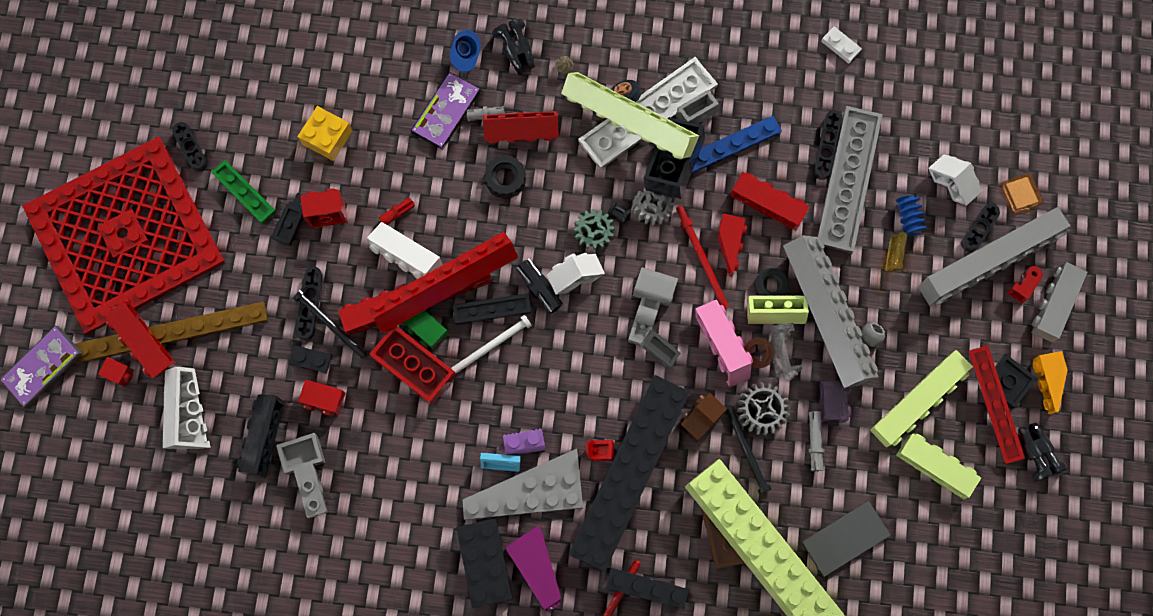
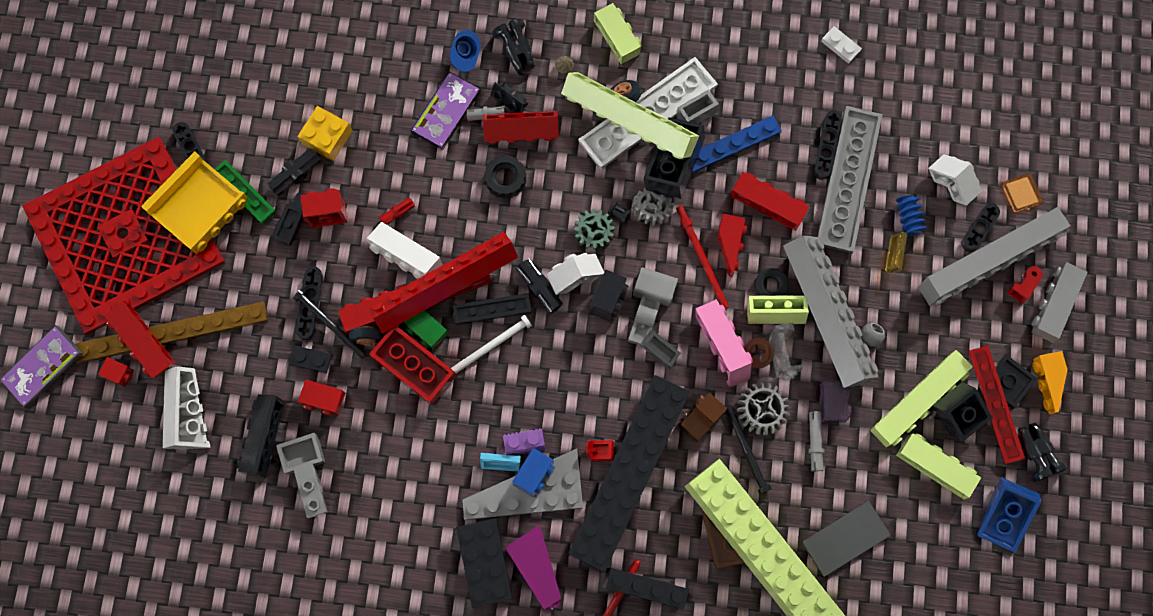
(195, 203): none -> yellow panel
(294, 172): none -> black piece
(366, 335): none -> black wheel
(503, 94): none -> black hinge
(533, 473): none -> blue brick
(608, 296): none -> black brick
(617, 33): none -> yellowish green brick
(962, 411): none -> black brick
(1009, 514): none -> blue slope

